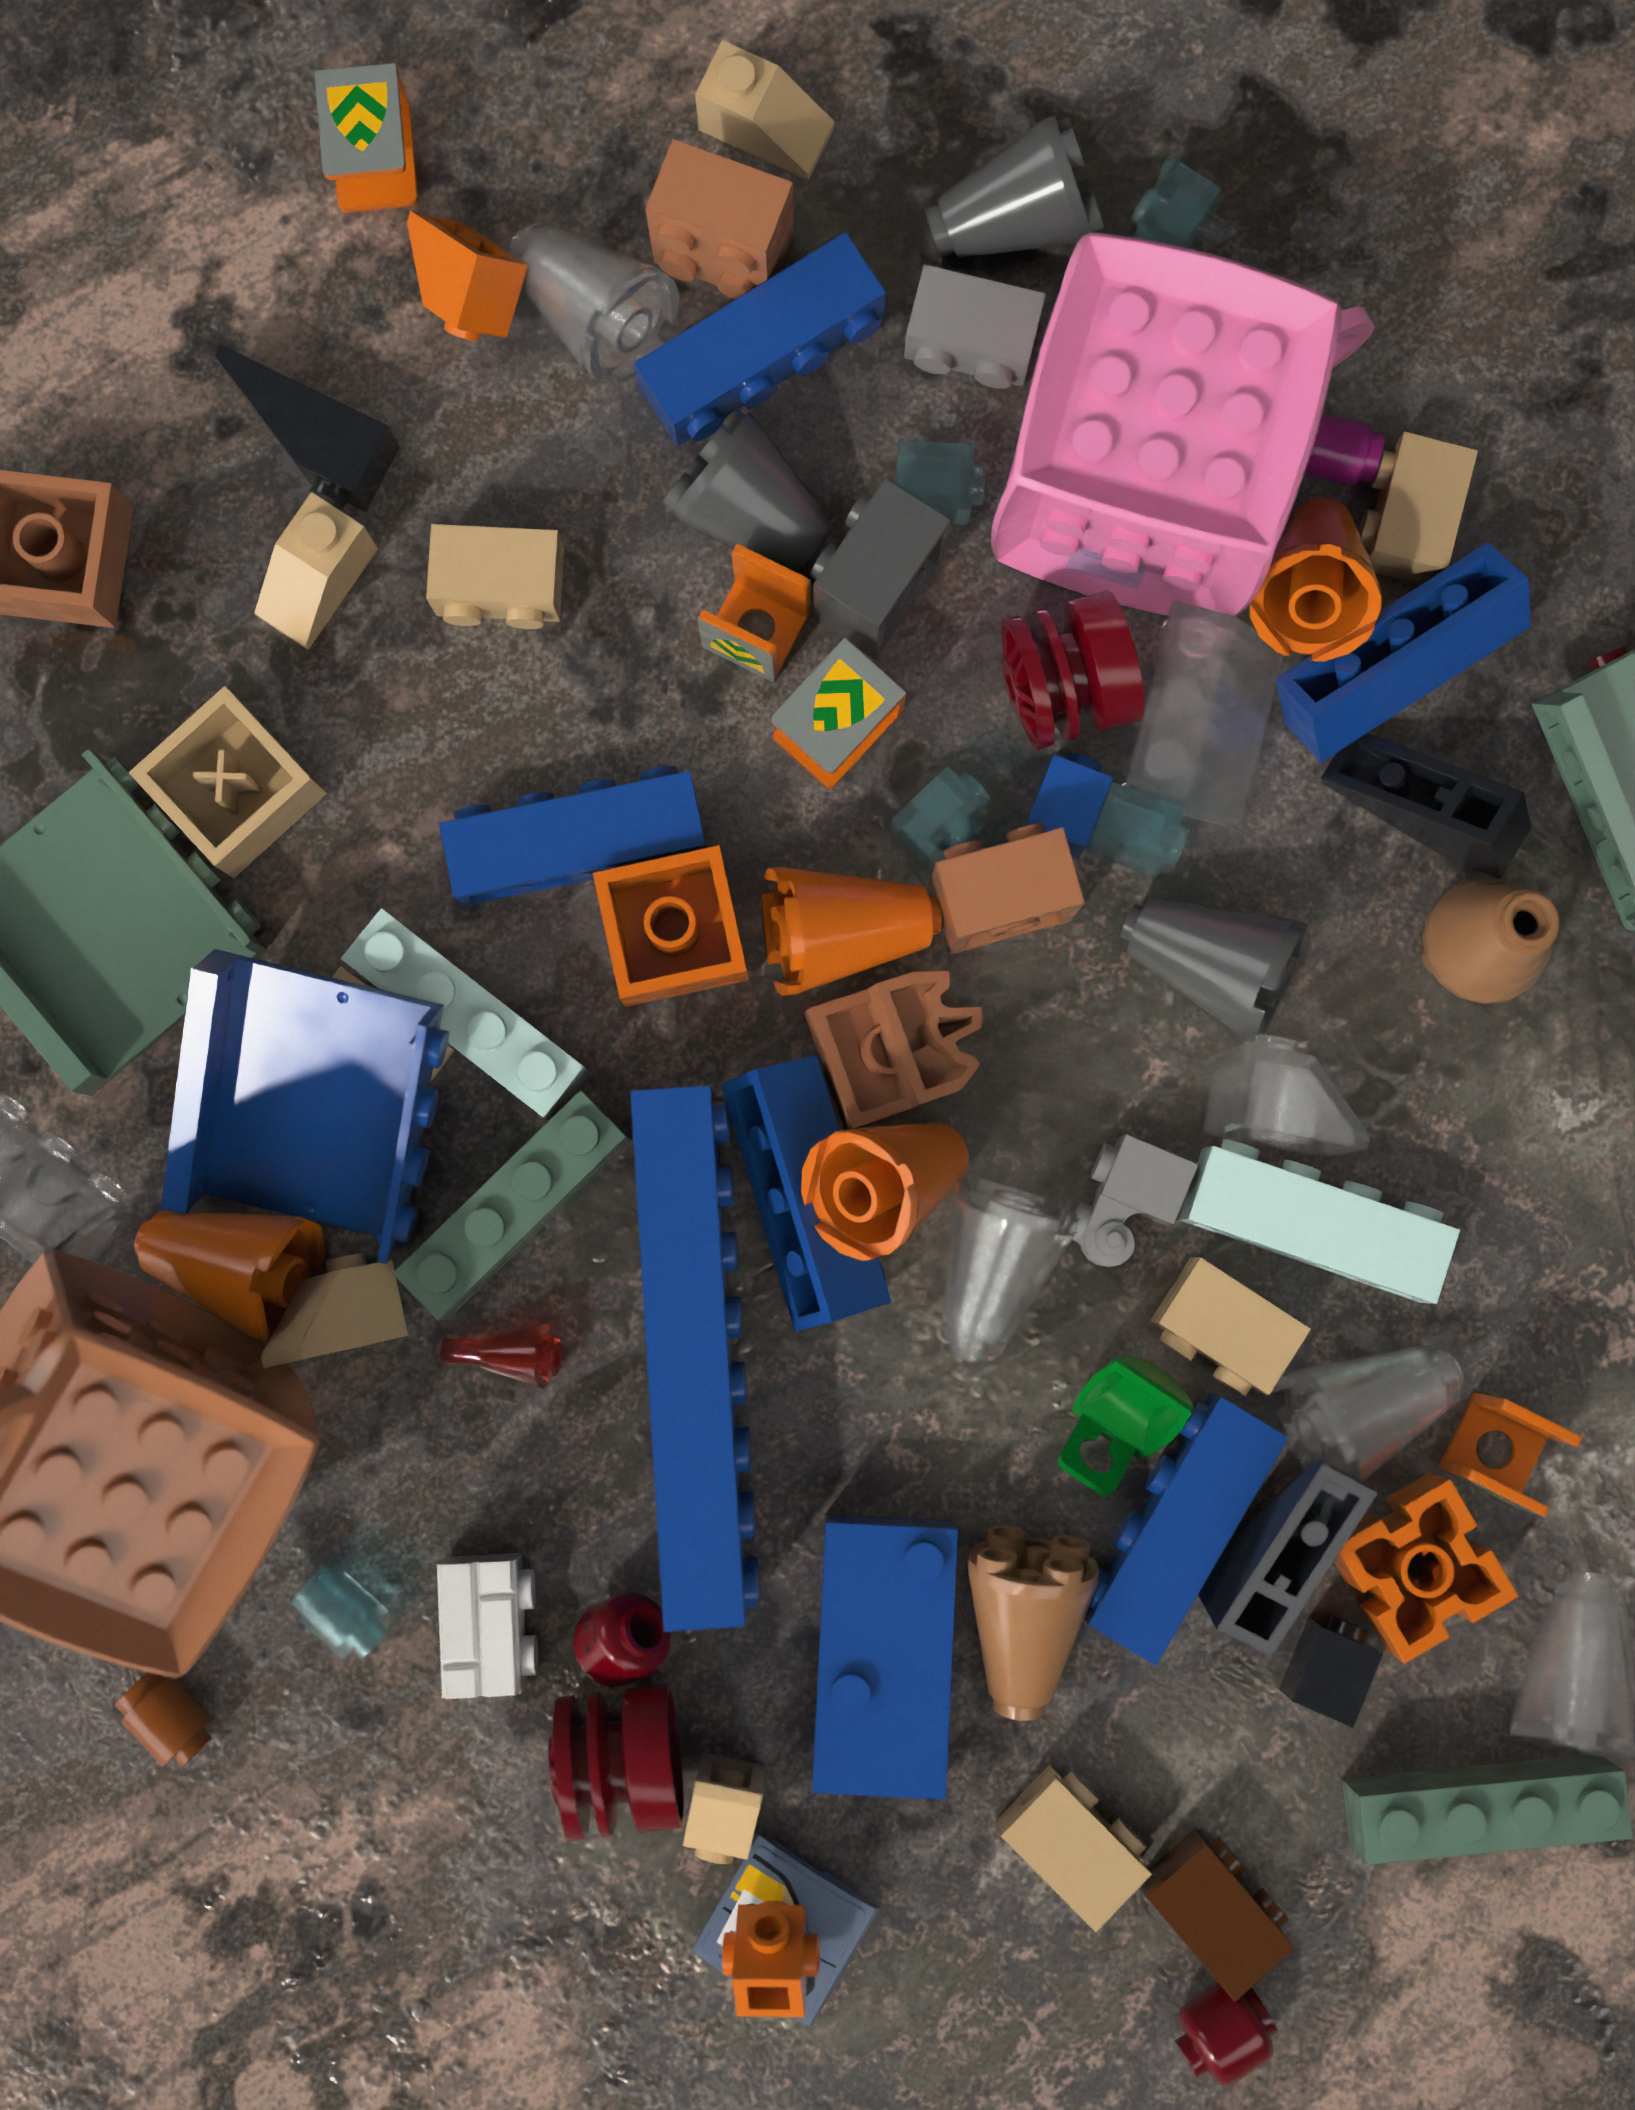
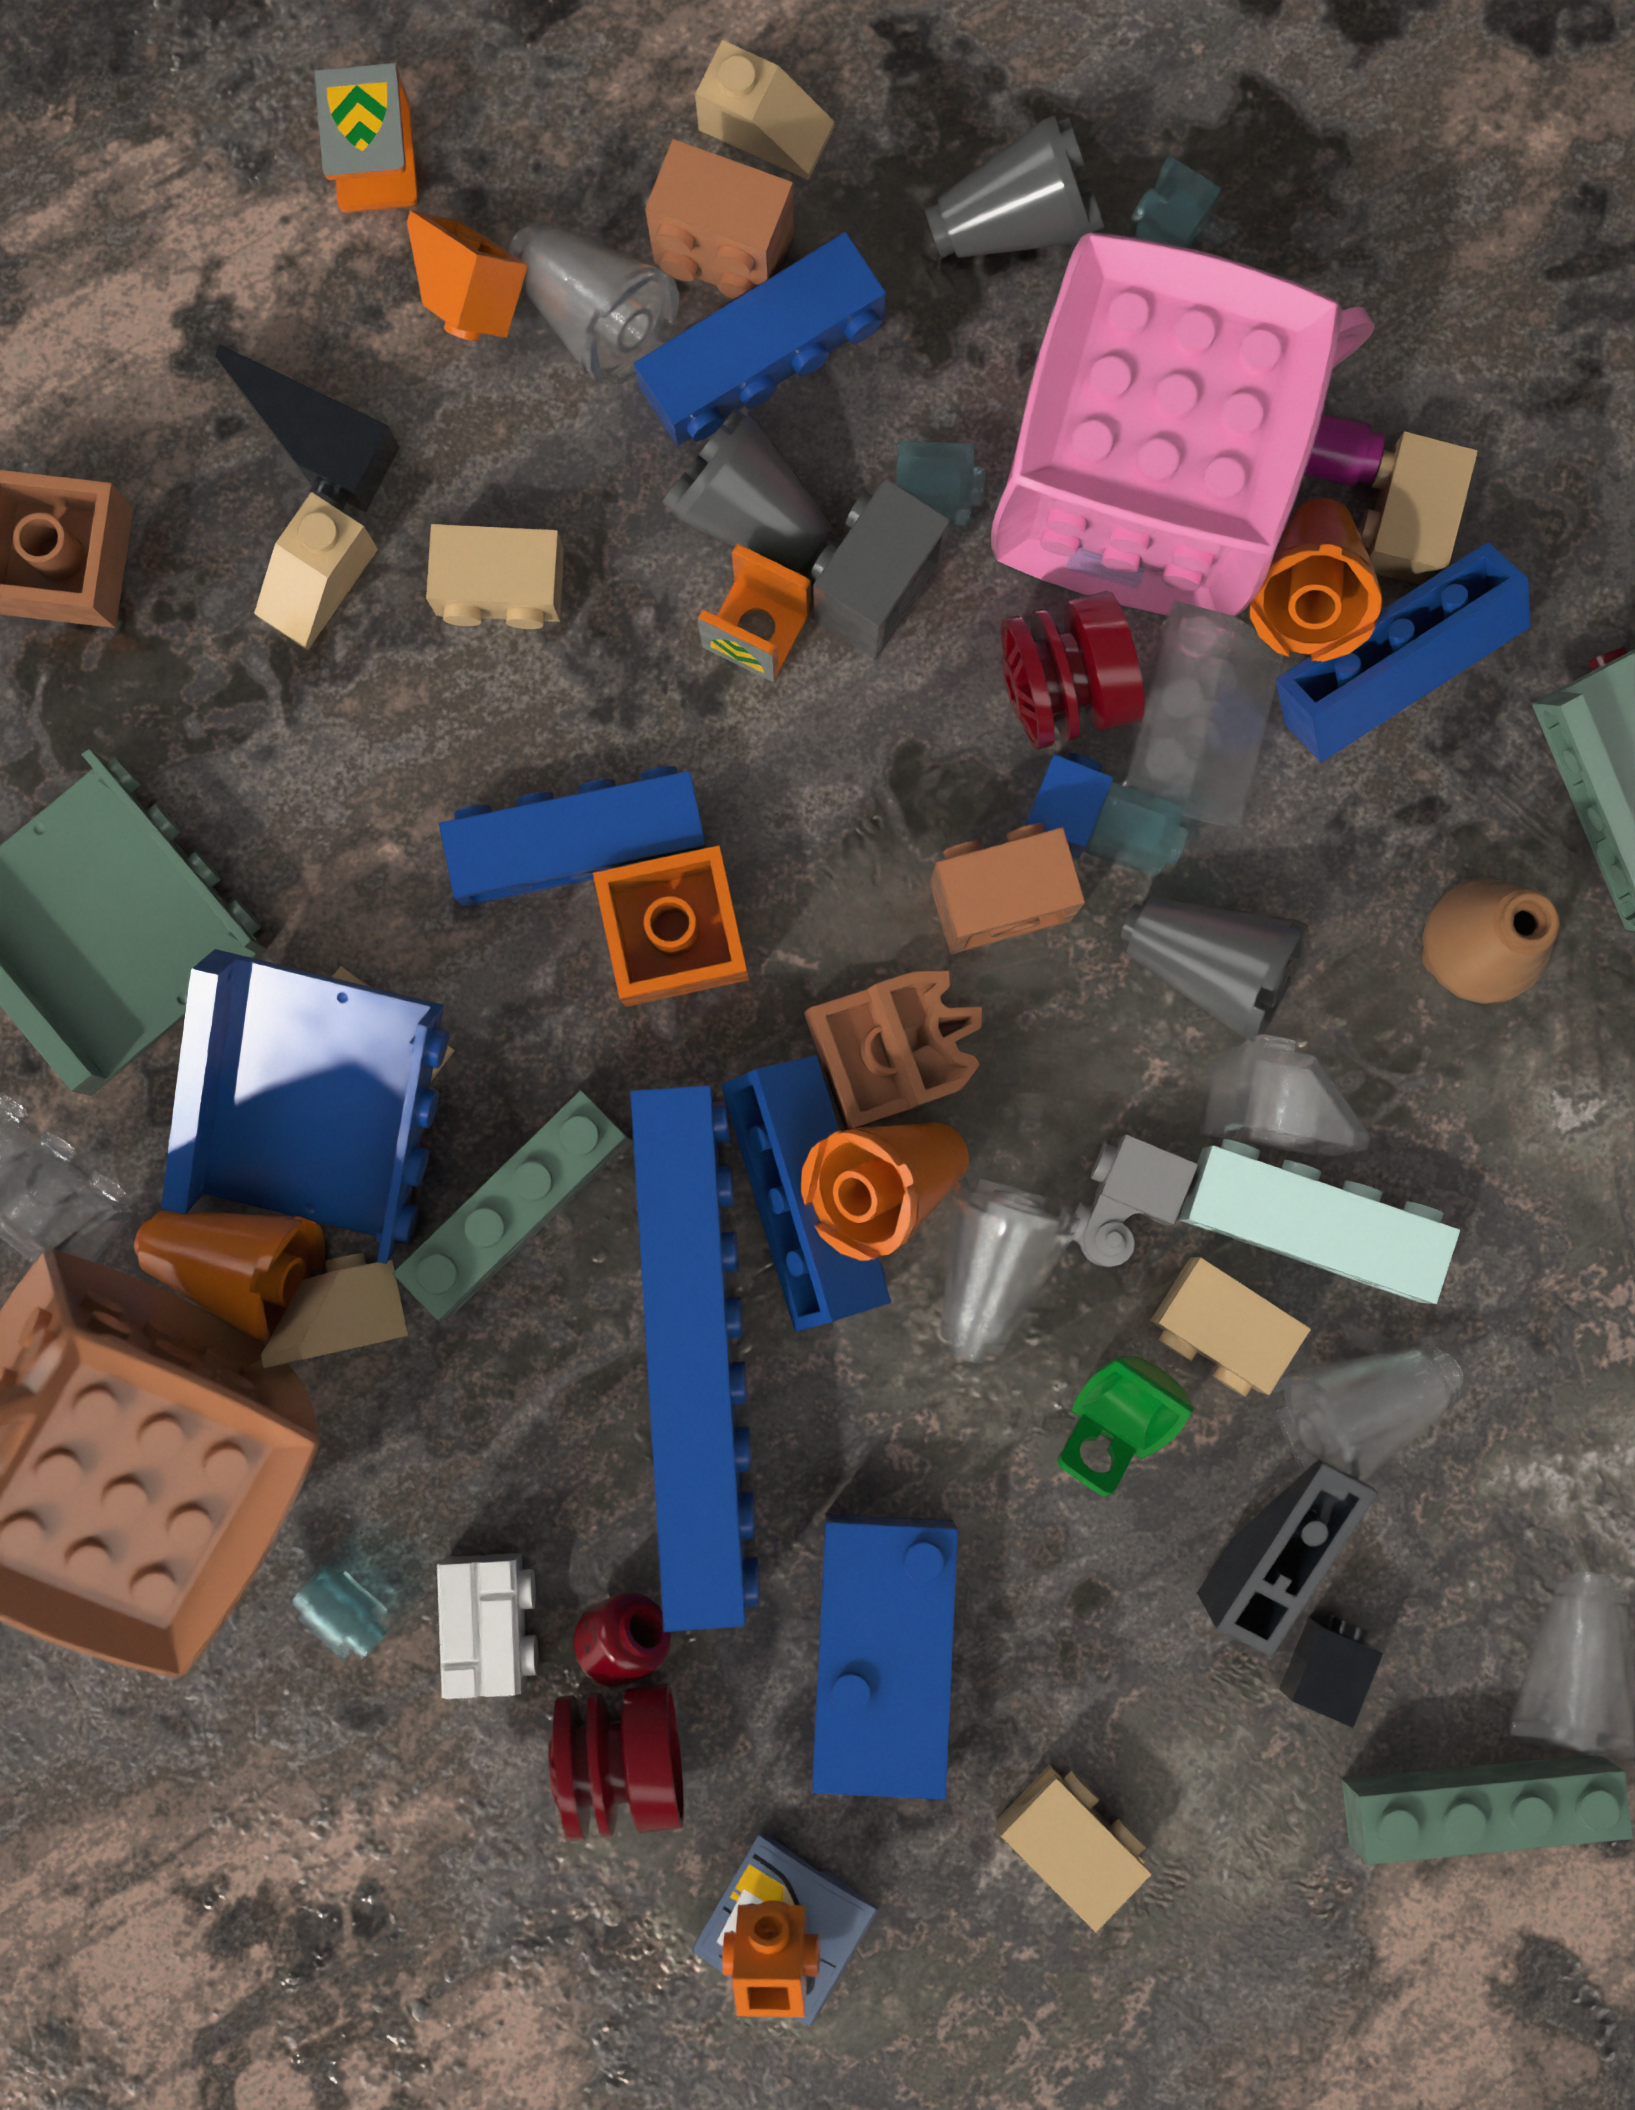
(165, 1719): dark orange brick -> none
(227, 783): tan brick -> none
(476, 1020): light aqua brick -> none
(521, 1354): clear red cone -> none
(724, 1808): tan slope -> none
(837, 714): piece -> none
(841, 925): orange cone -> none
(940, 816): clear light blue brick -> none
(973, 327): light grey brick -> none
(1028, 1613): medium nougat cone -> none
(1182, 1526): blue brick -> none
(1215, 1913): reddish brown brick -> none
(1225, 2034): dark red head -> none
(1433, 802): black slope -> none
(1455, 1574): orange brick -> none
(1527, 1437): orange piece -> none

